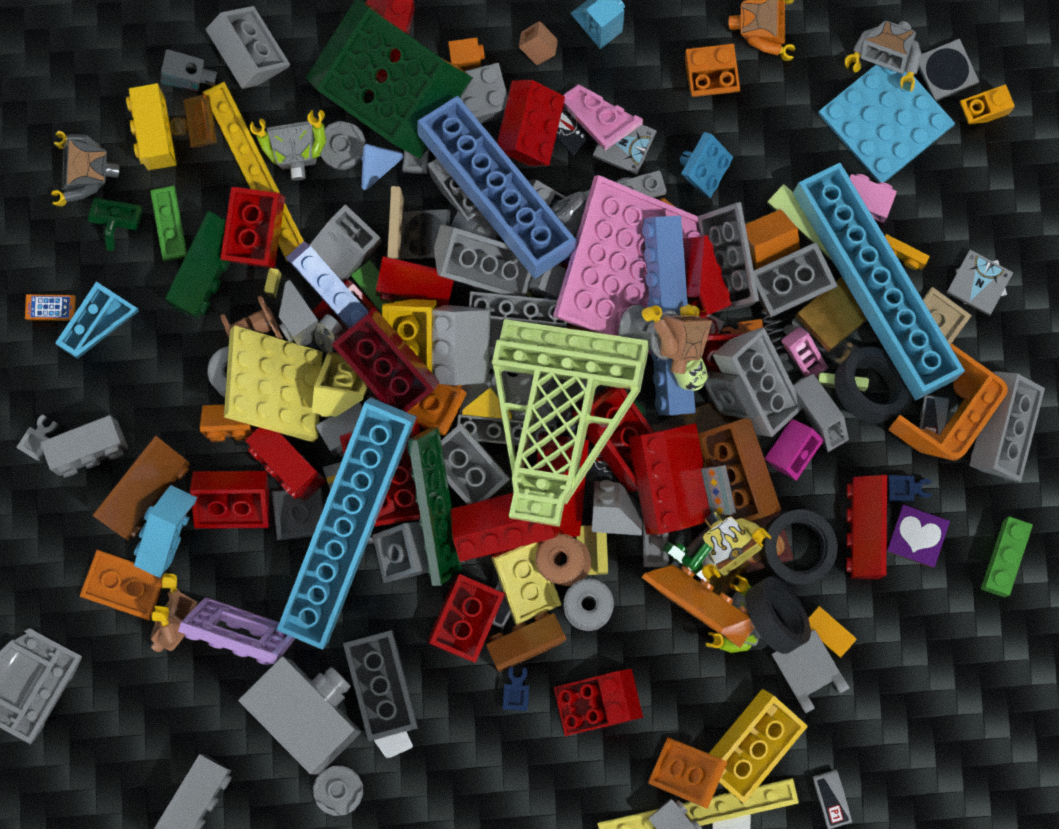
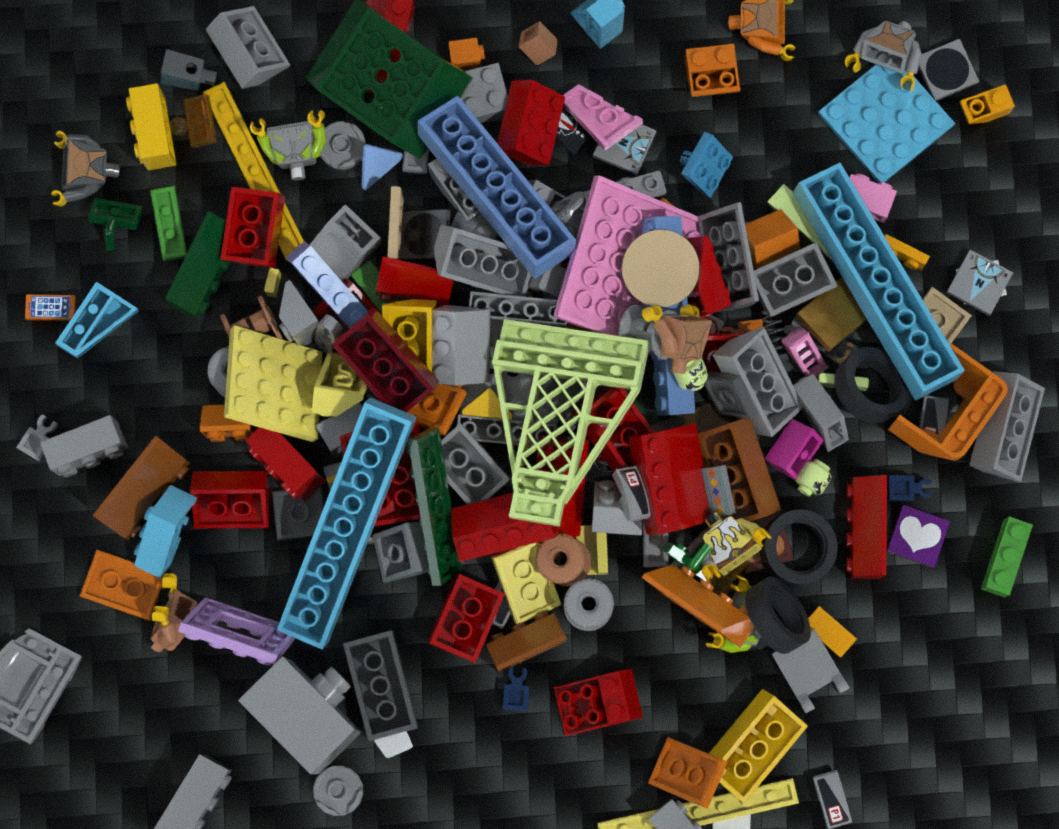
(634, 495): none -> slope
(660, 268): none -> tan sticker
(813, 478): none -> yellowish green head

